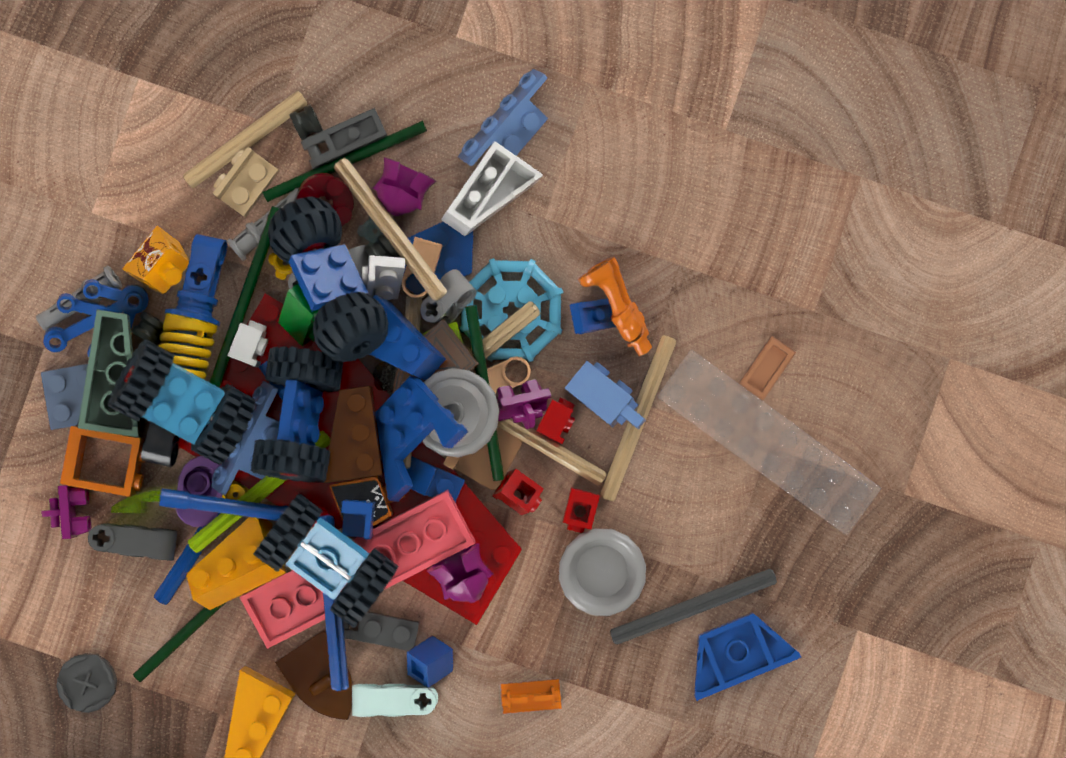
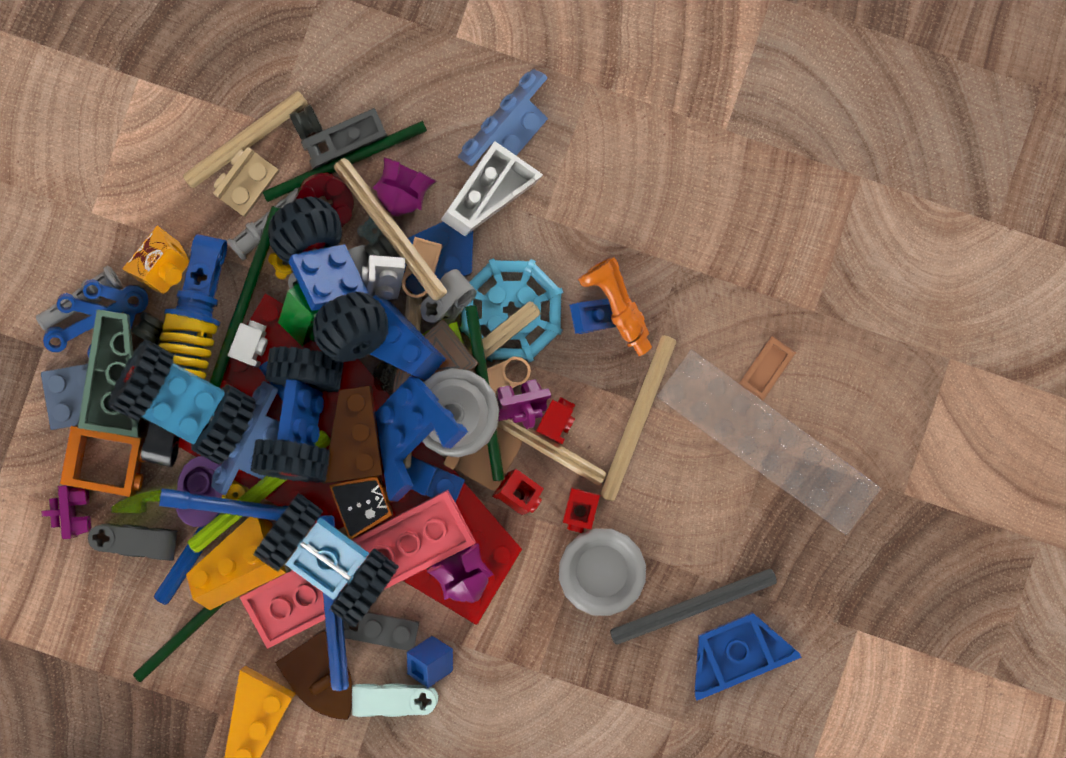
(86, 682): dark grey tile -> none
(358, 518): blue panel -> none
(531, 696): orange hinge -> none
(603, 396): medium blue hinge -> none

